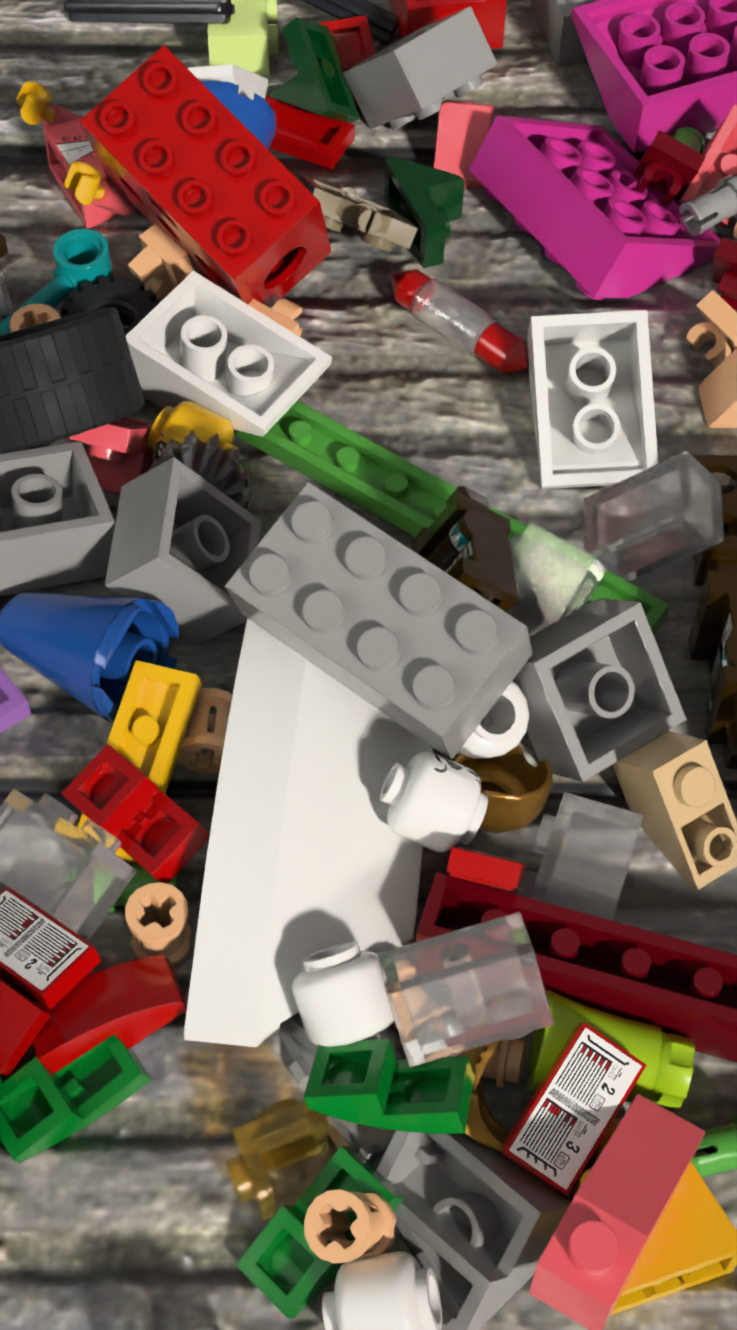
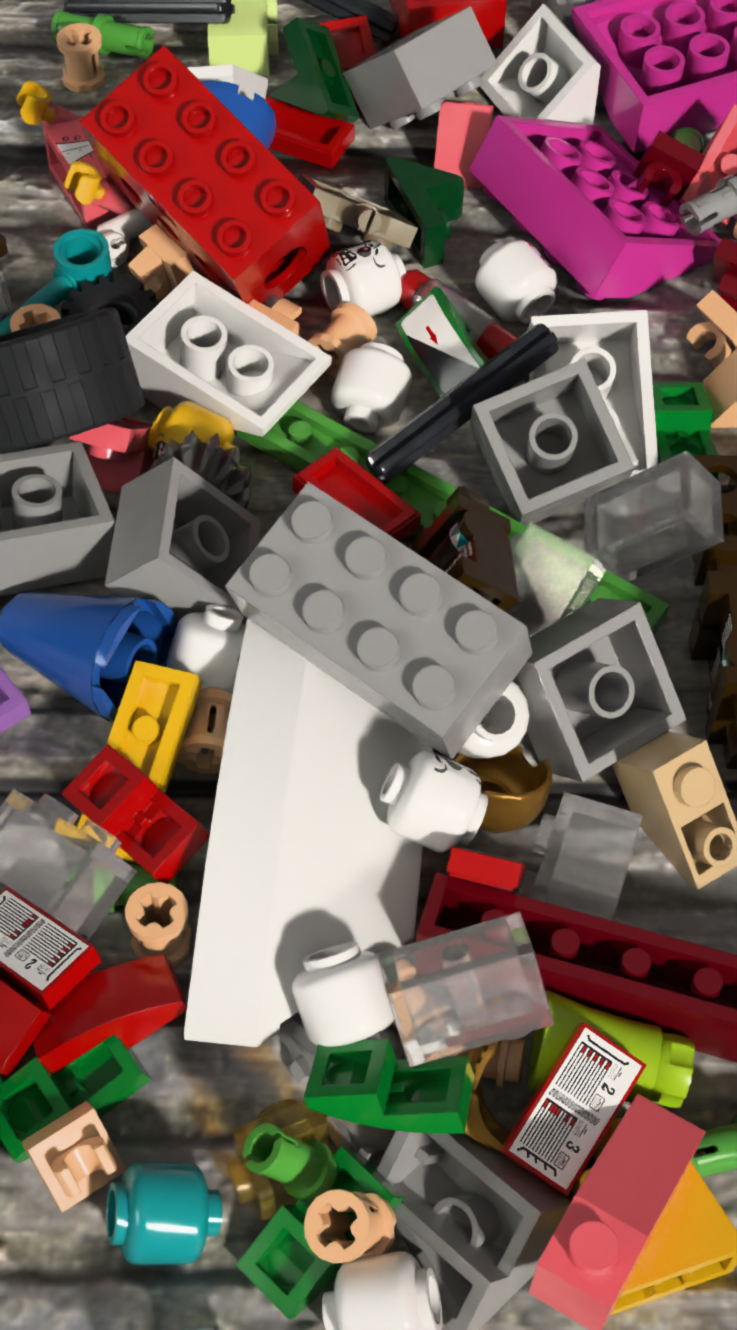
(74, 1156): none -> light nougat tile
(81, 56): none -> light nougat bush
(116, 36): none -> bright green pin
(120, 232): none -> white arm
(162, 1213): none -> teal head
(209, 646): none -> white head
(301, 1166): none -> bright green pin
(347, 330): none -> light nougat bush
(360, 492): none -> red tile
(363, 276): none -> white head
(371, 387): none -> white head
(440, 341): none -> slope
(456, 405): none -> black axle
(516, 281): none -> white head
(544, 74): none -> white slope
(550, 443): none -> light grey brick
(683, 420): none -> green slope

